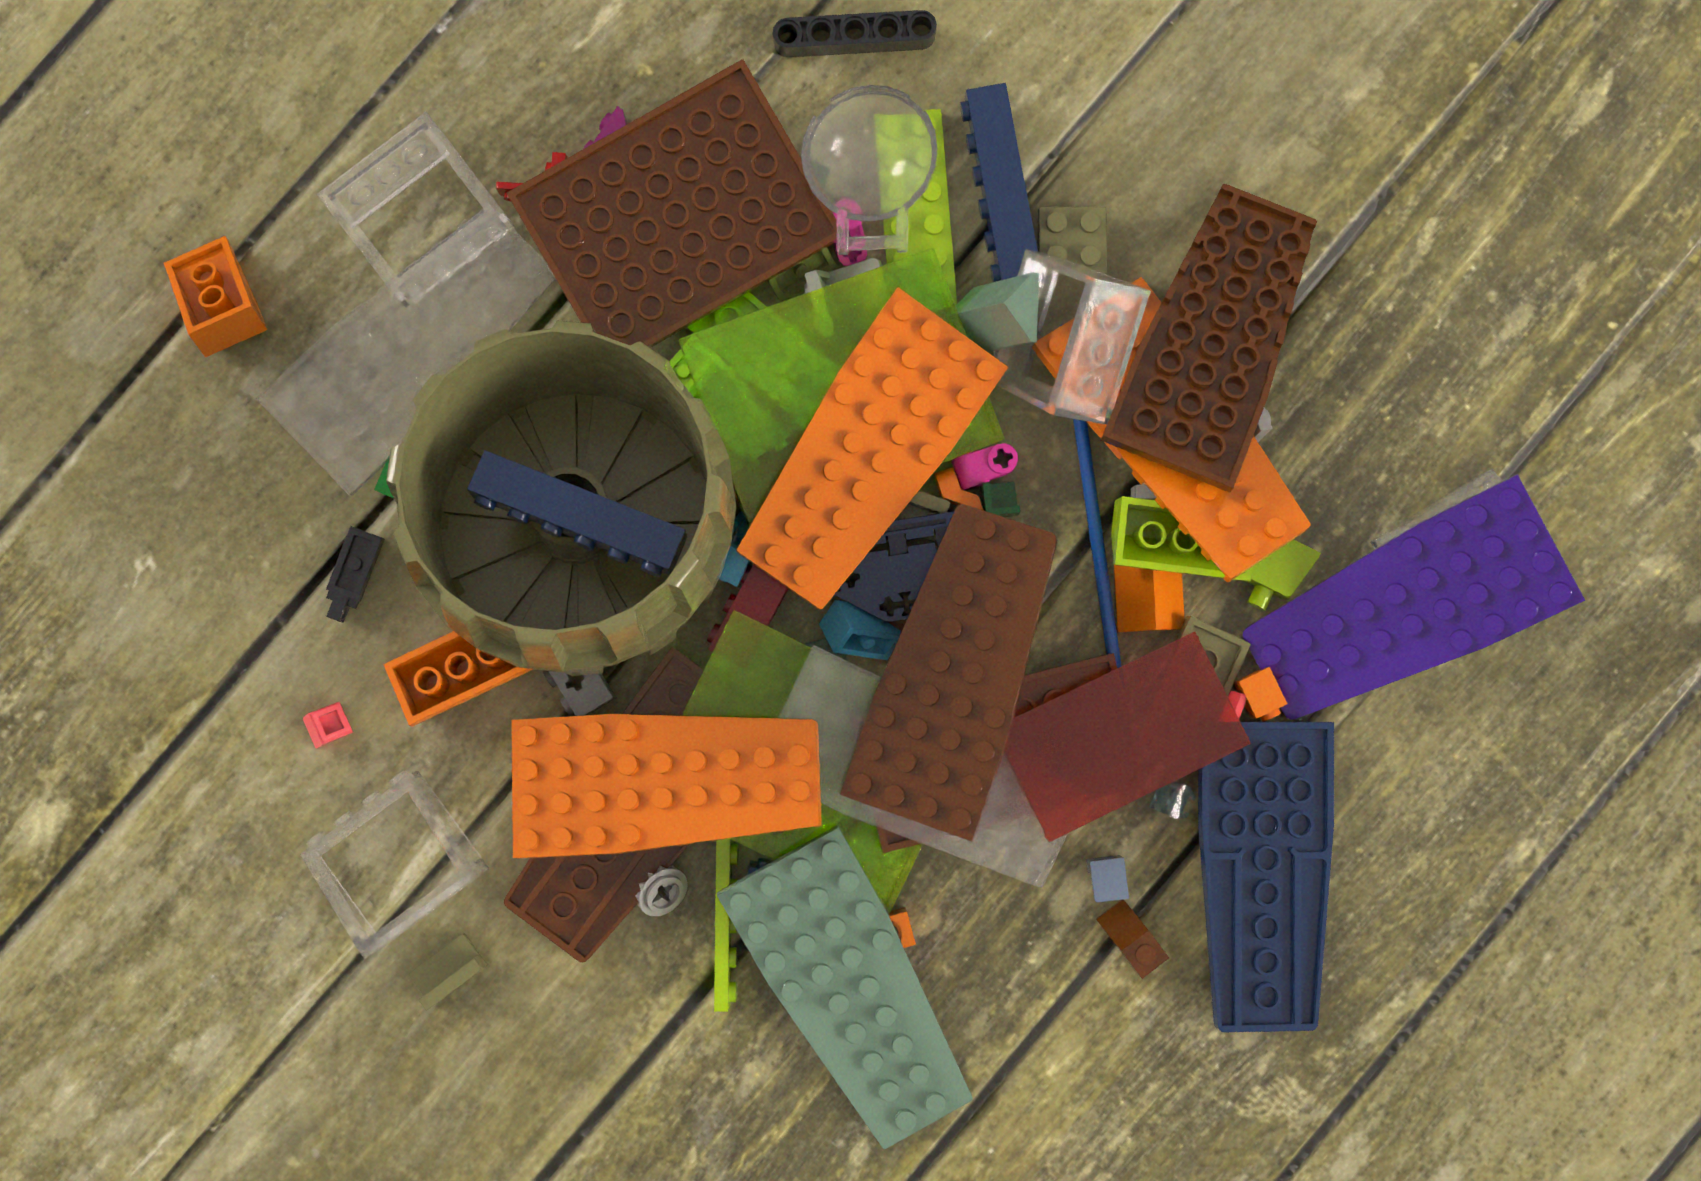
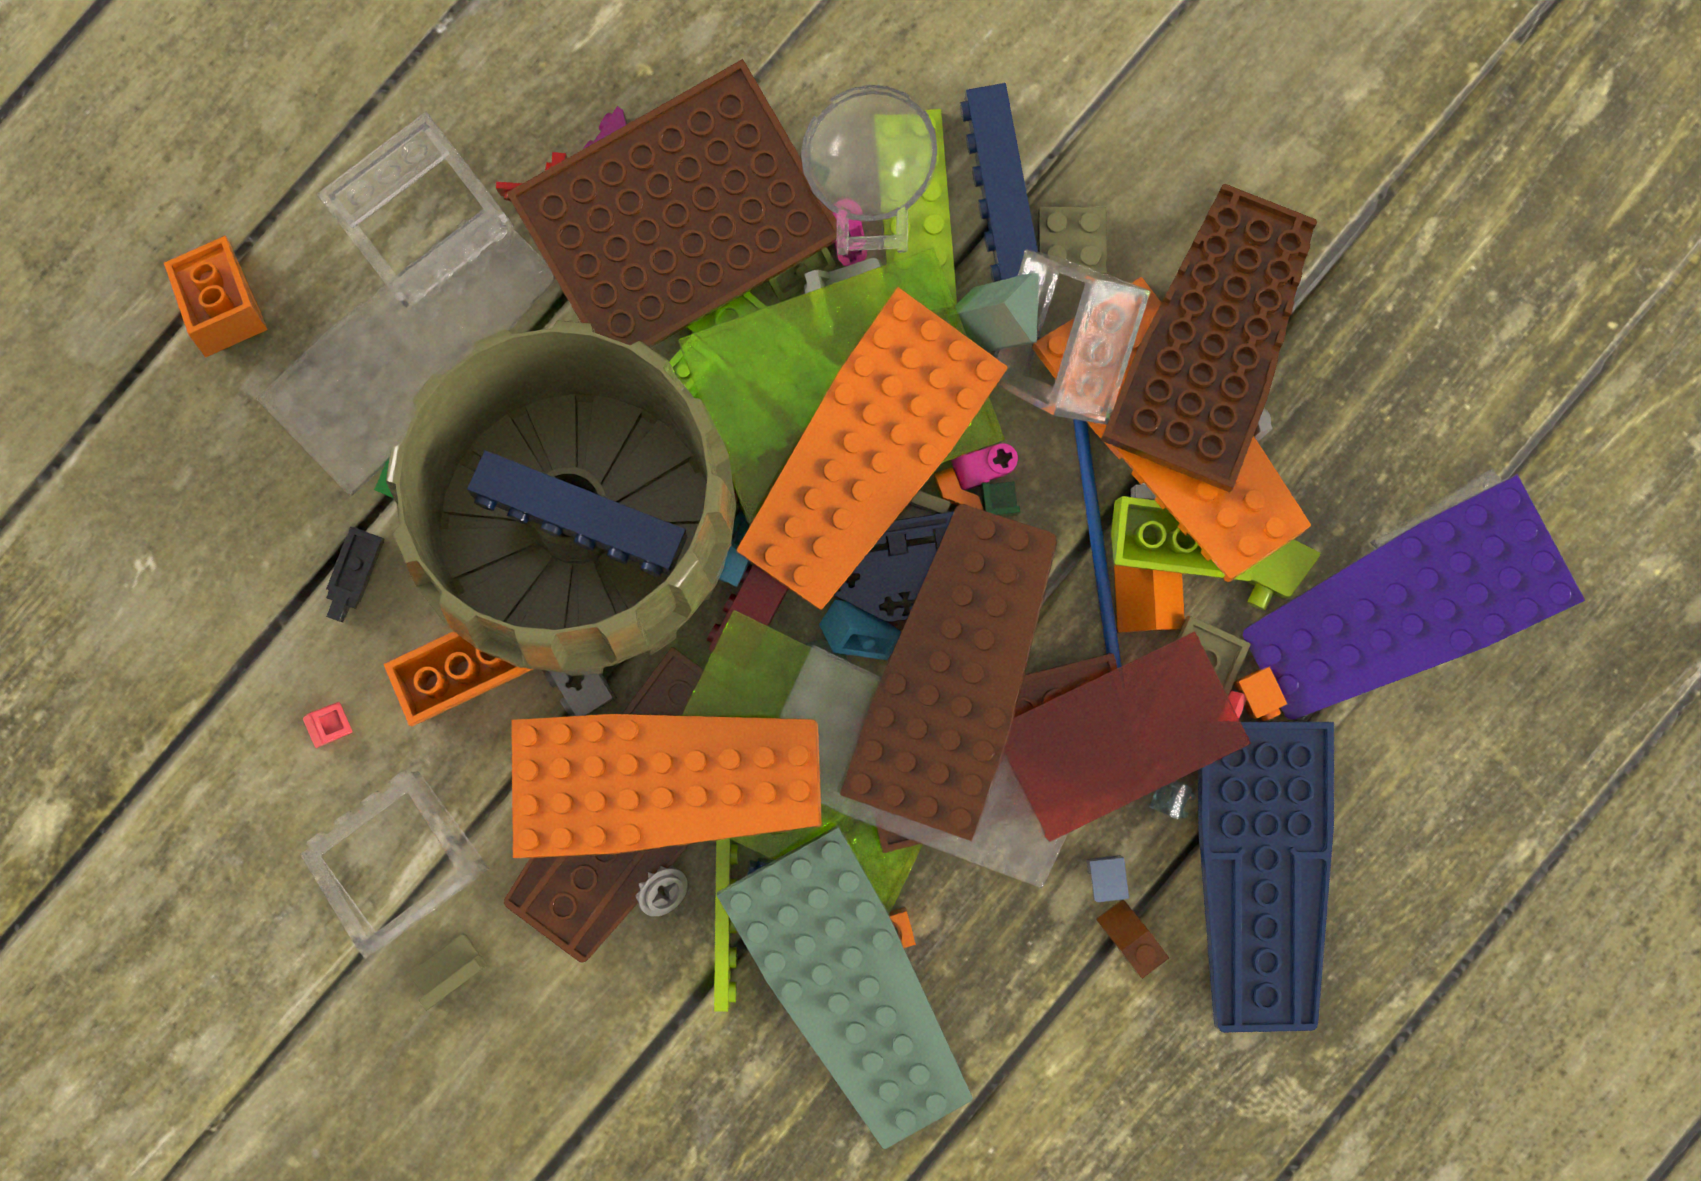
(868, 23): black beam -> none

